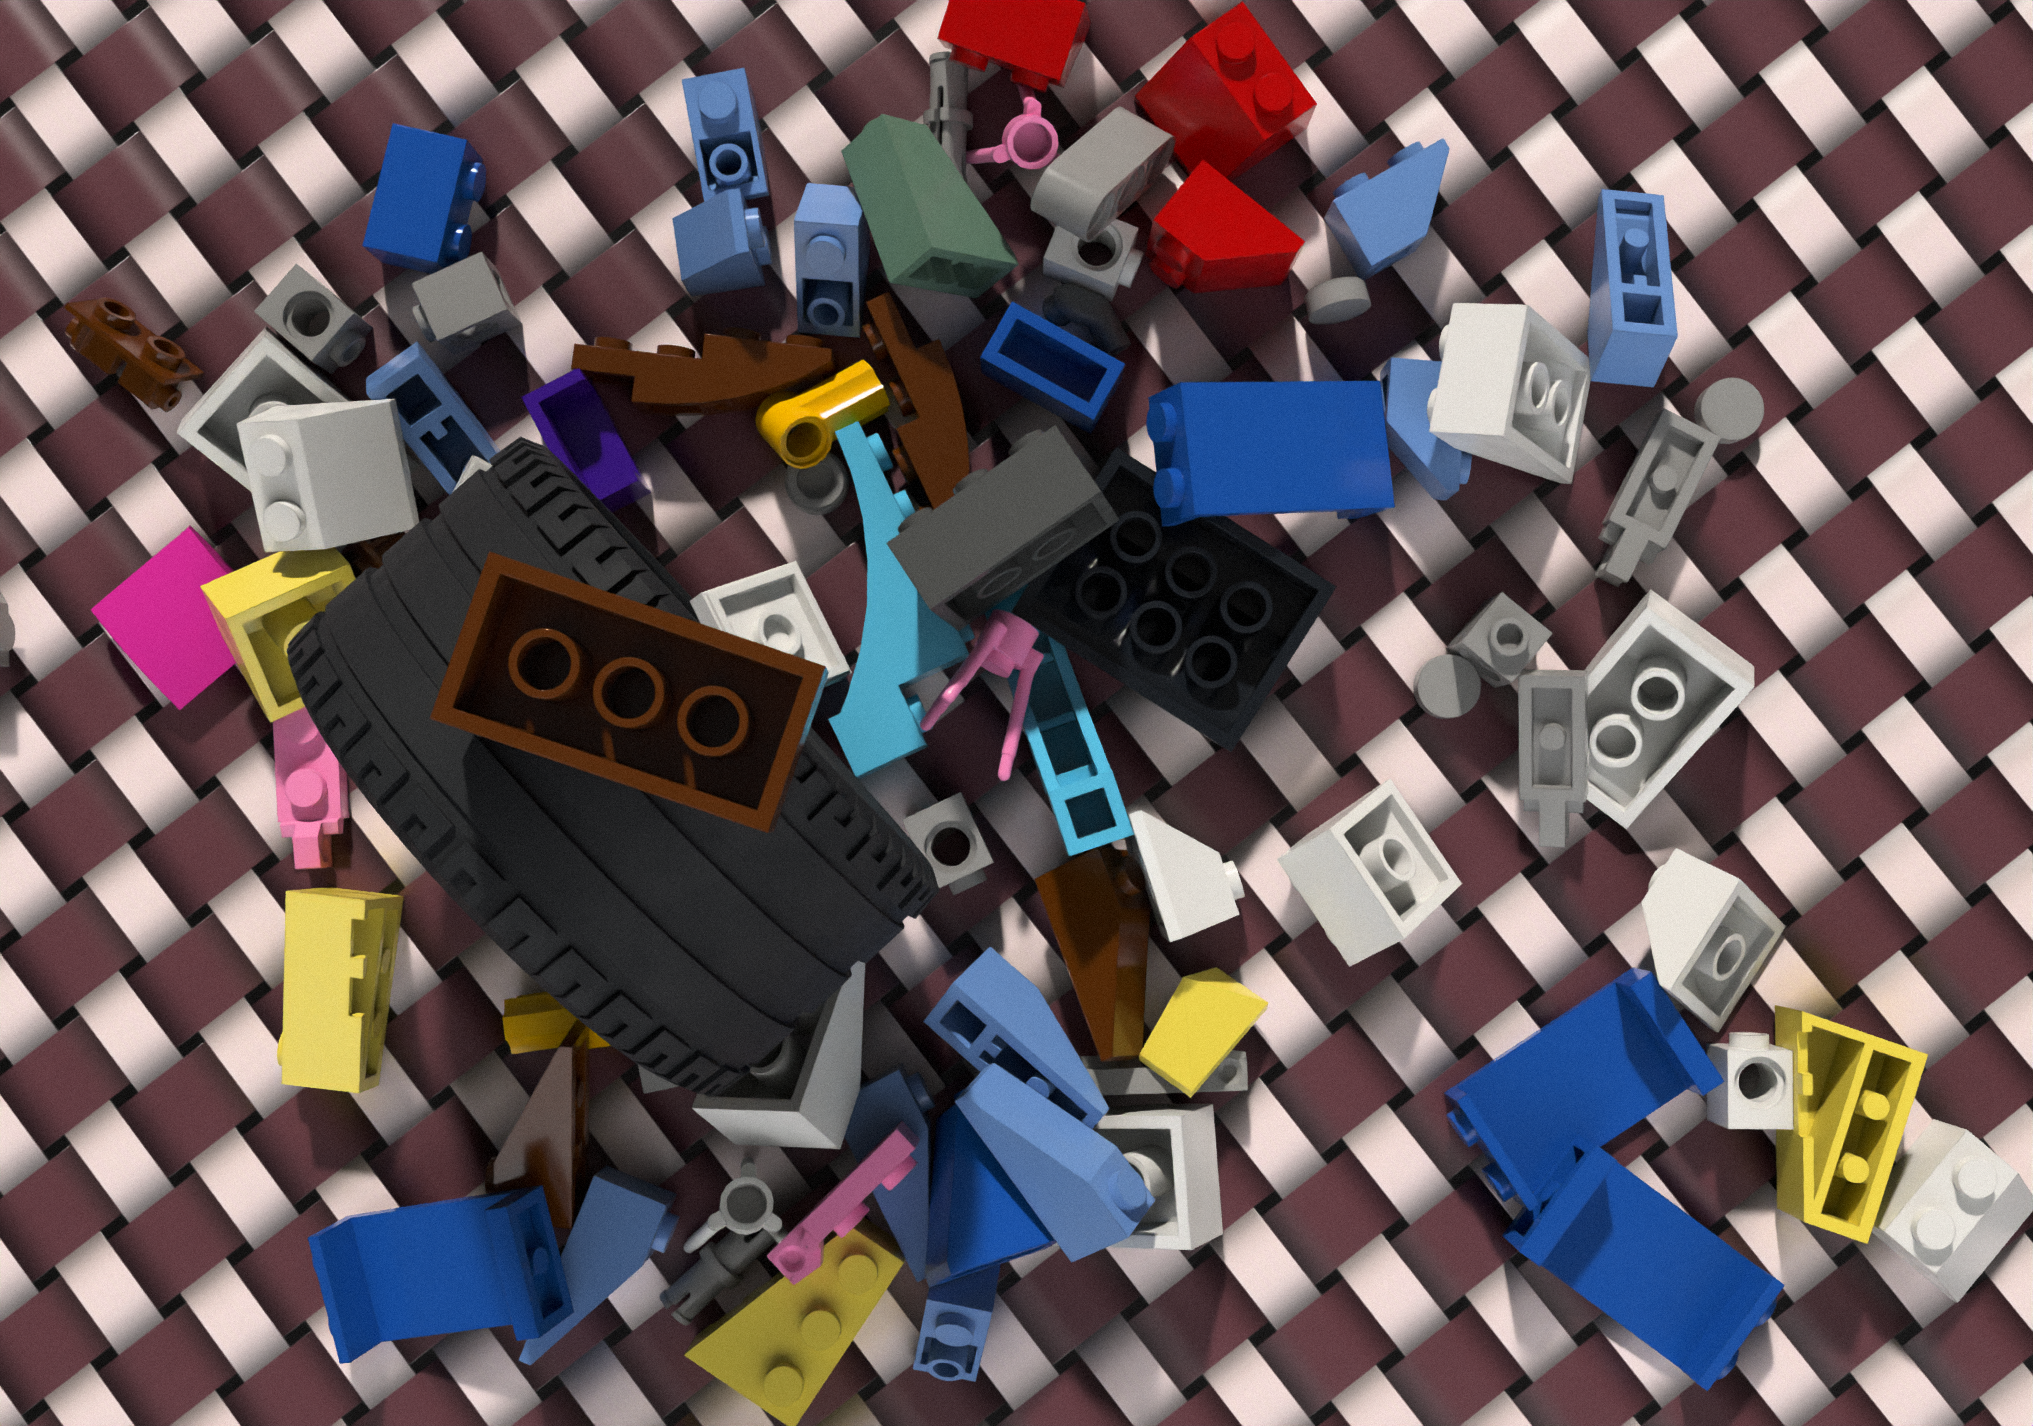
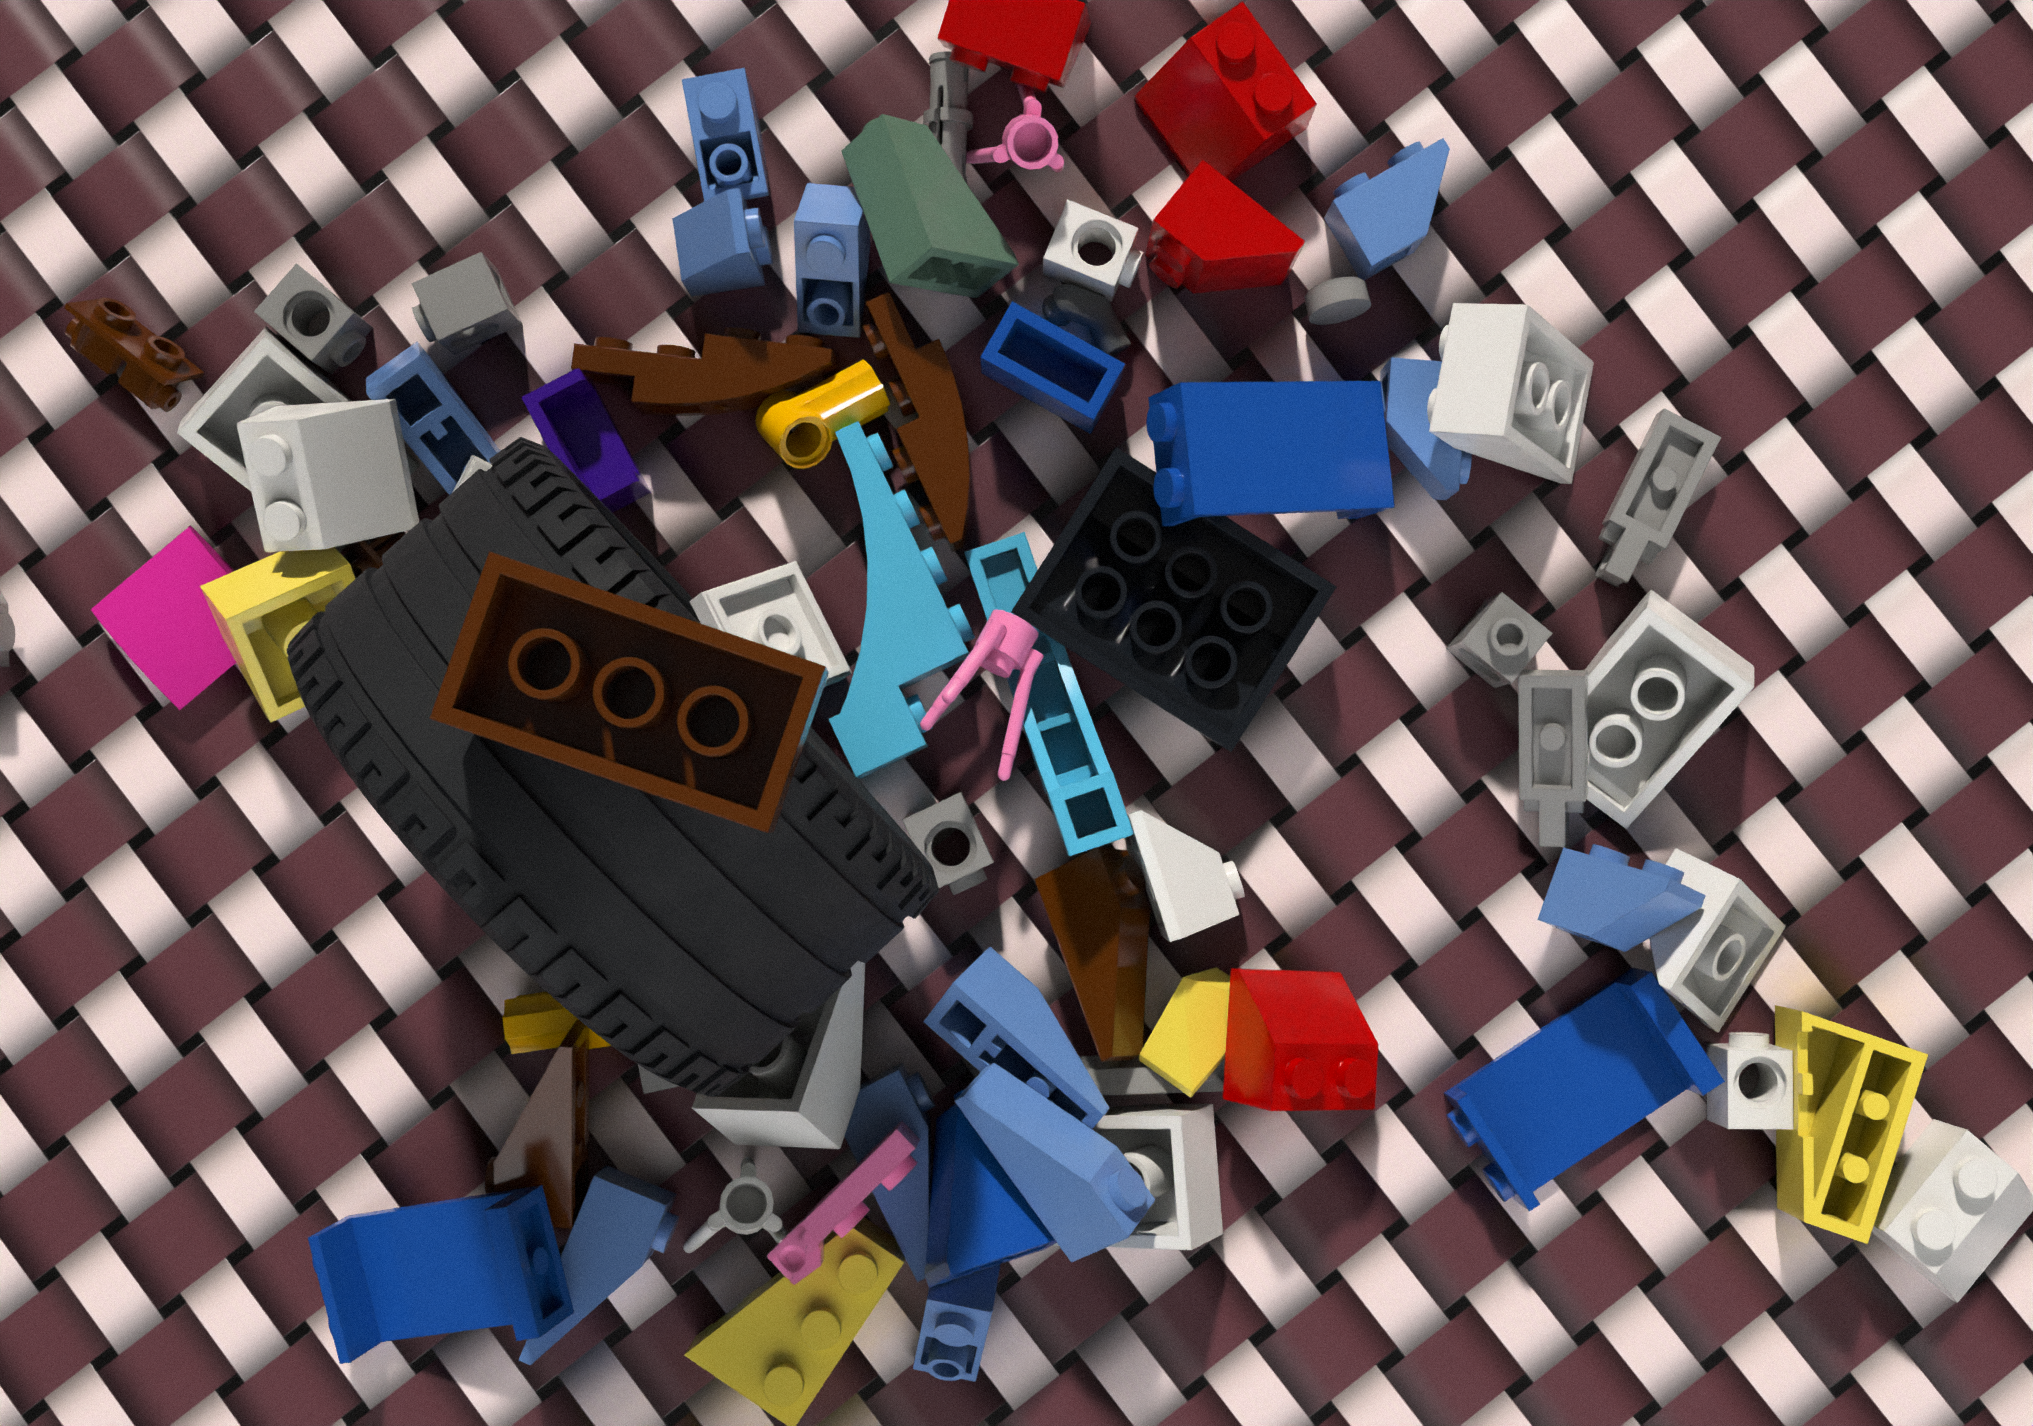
(308, 790): bright pink hinge -> none
(337, 986): light yellow wedge -> none
(424, 200): blue piece -> none
(718, 1268): light grey pin -> none
(819, 487): light grey tile -> none
(1001, 528): dark grey brick -> none
(1102, 173): light grey beam -> none
(1297, 1043): none -> red slope
(1370, 873): white slope -> none
(1447, 686): light grey tile -> none
(1613, 902): none -> medium blue slope
(1631, 290): medium blue slope -> none
(1644, 1262): blue panel -> none
(1730, 409): light grey tile -> none

